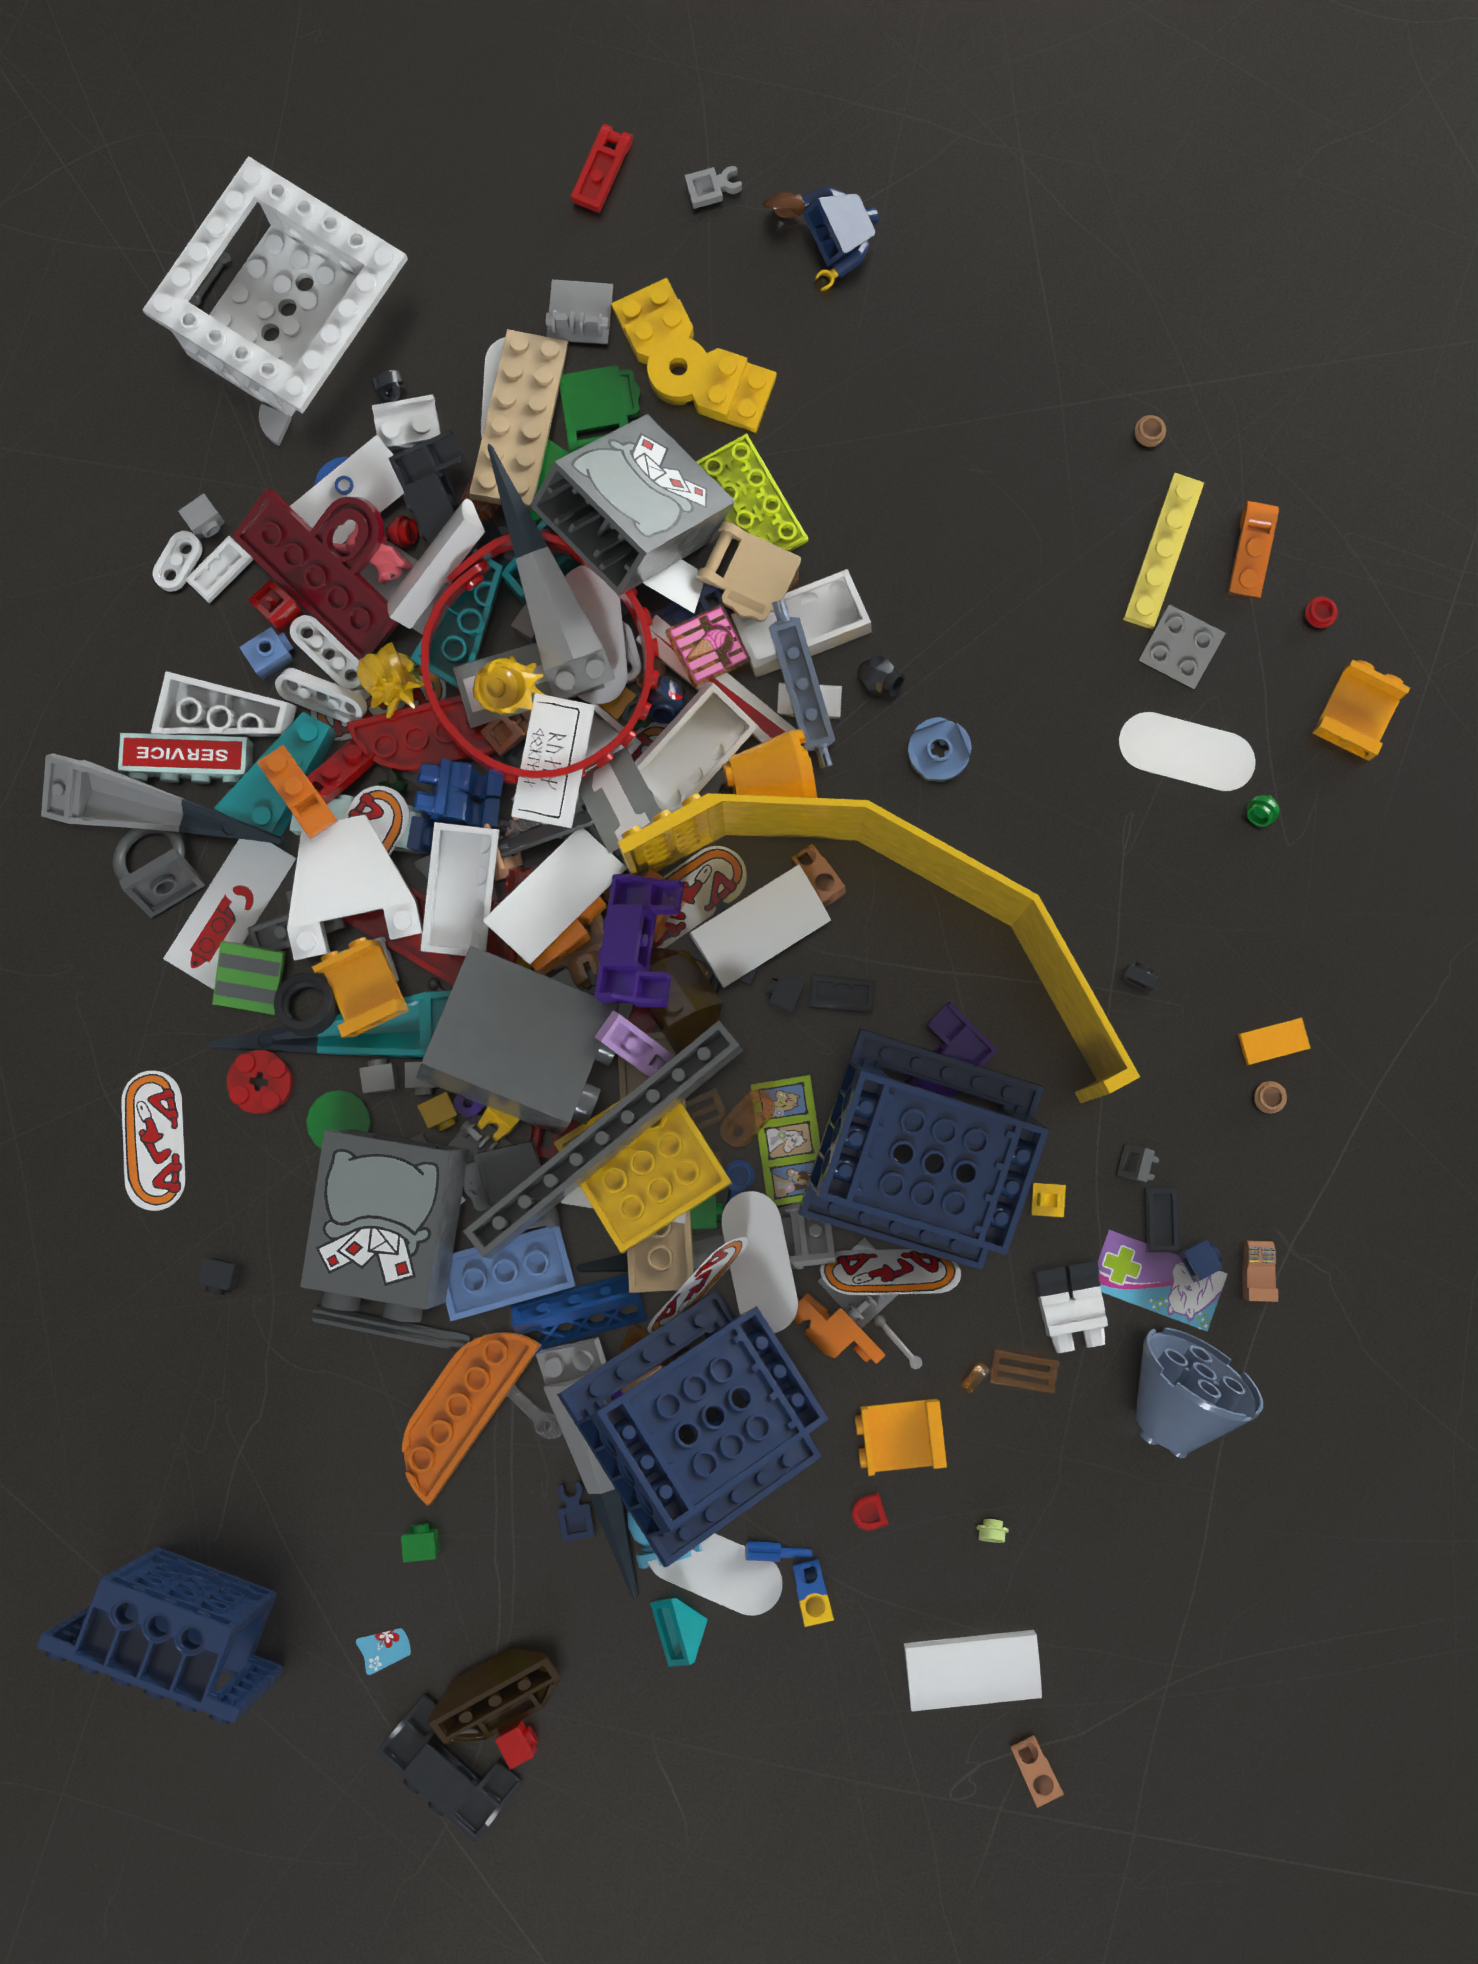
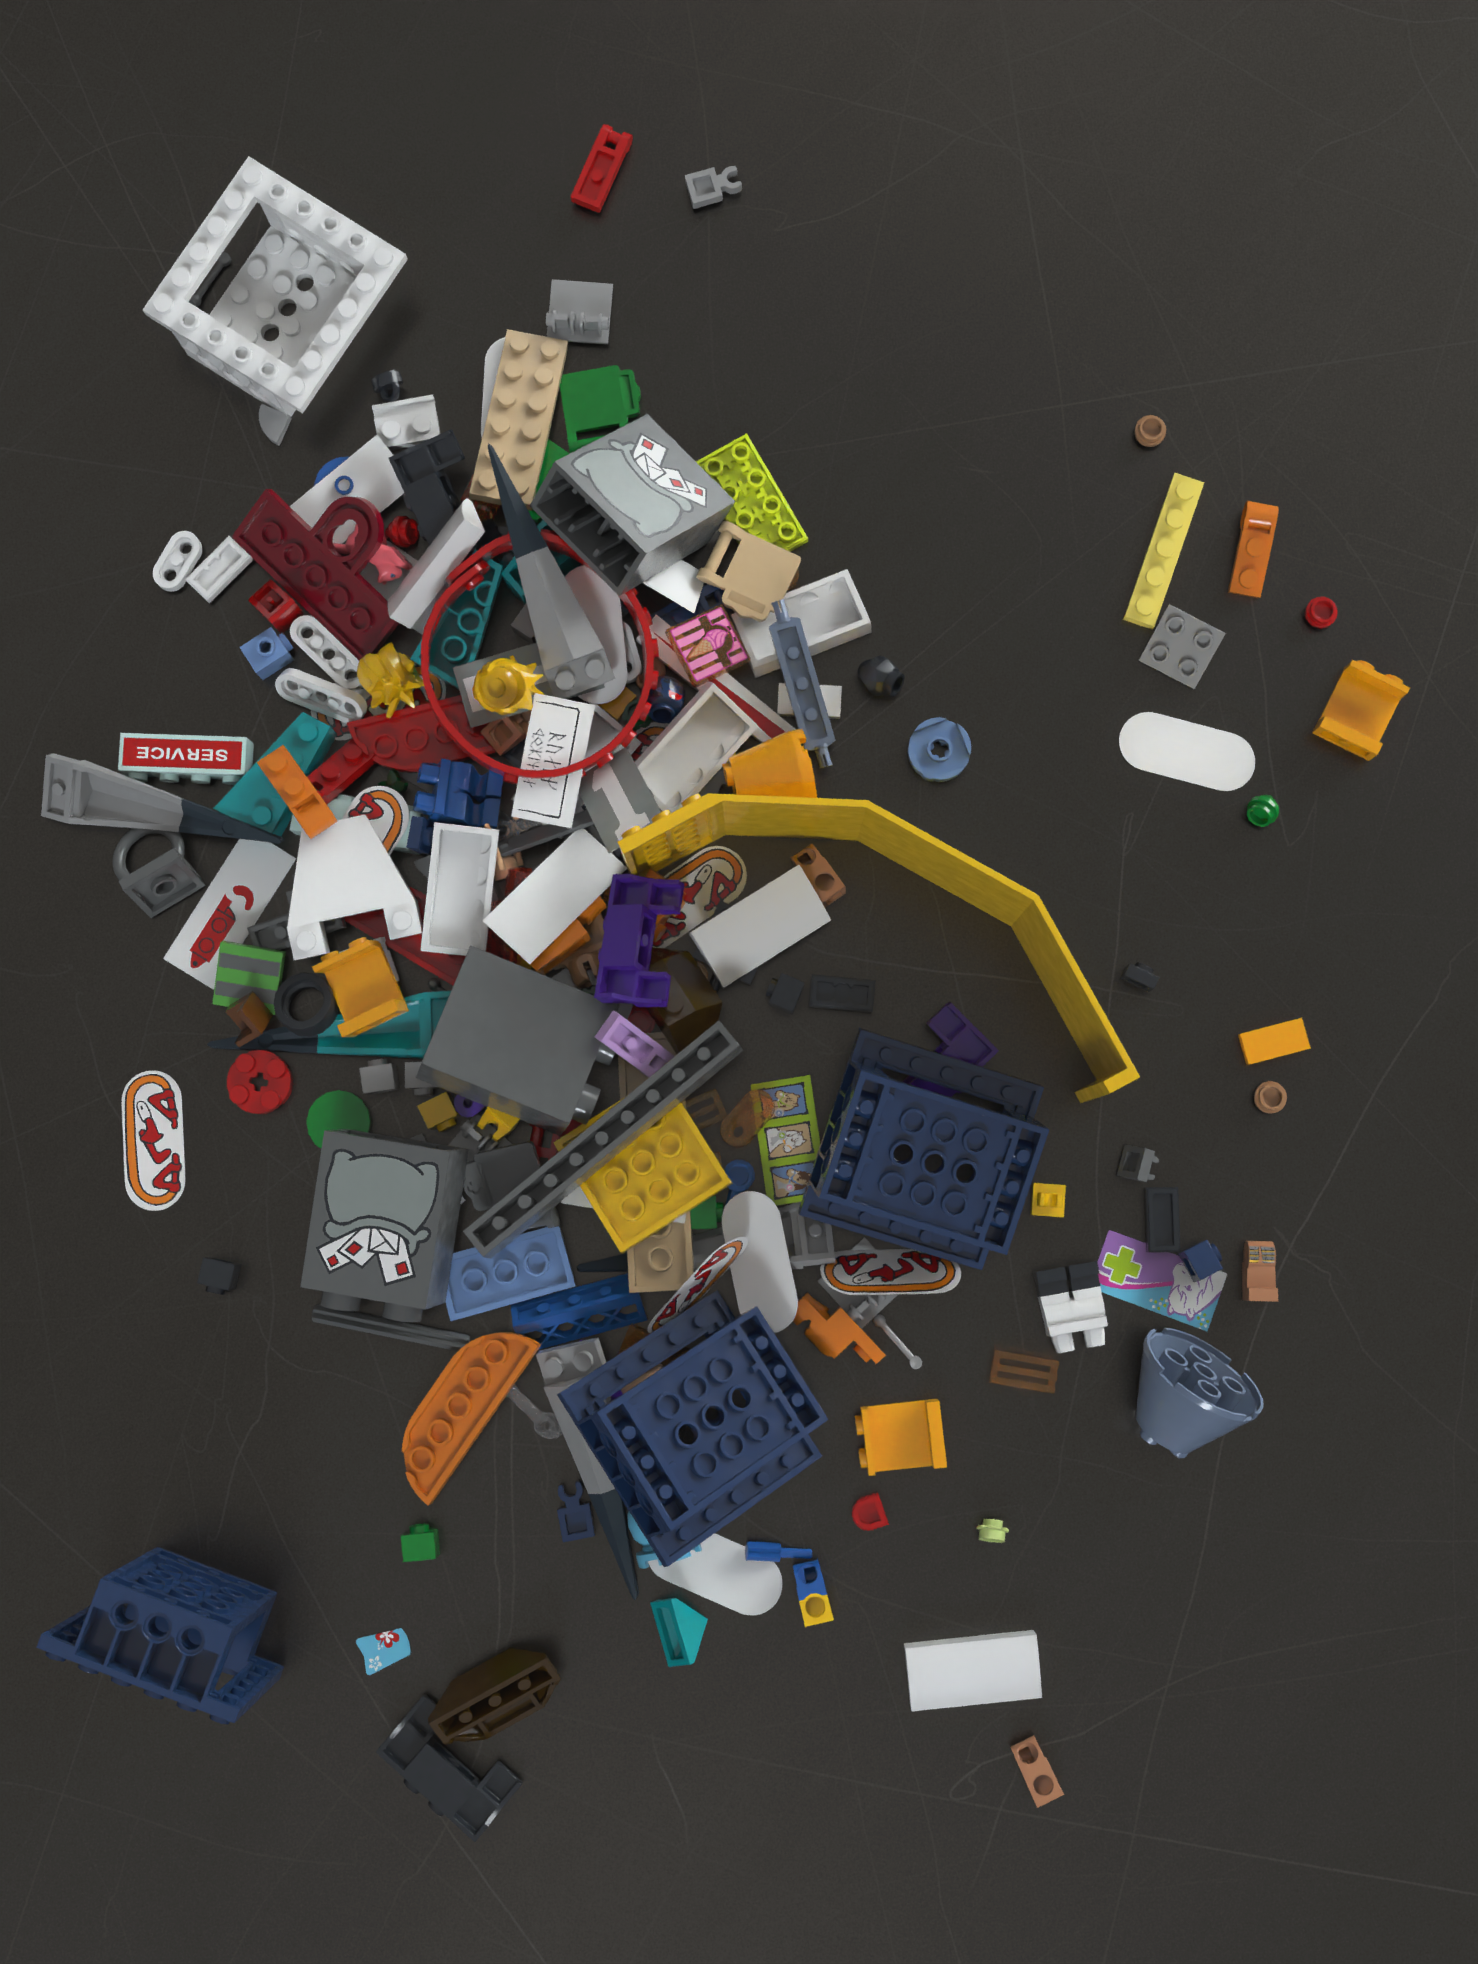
(202, 517): light grey plate -> none
(210, 709): white wedge -> none
(250, 1016): none -> reddish brown panel
(517, 1744): red plate -> none
(716, 381): yellow plate -> none
(836, 222): dark blue torso -> none
(975, 1377): clear orange tile -> none

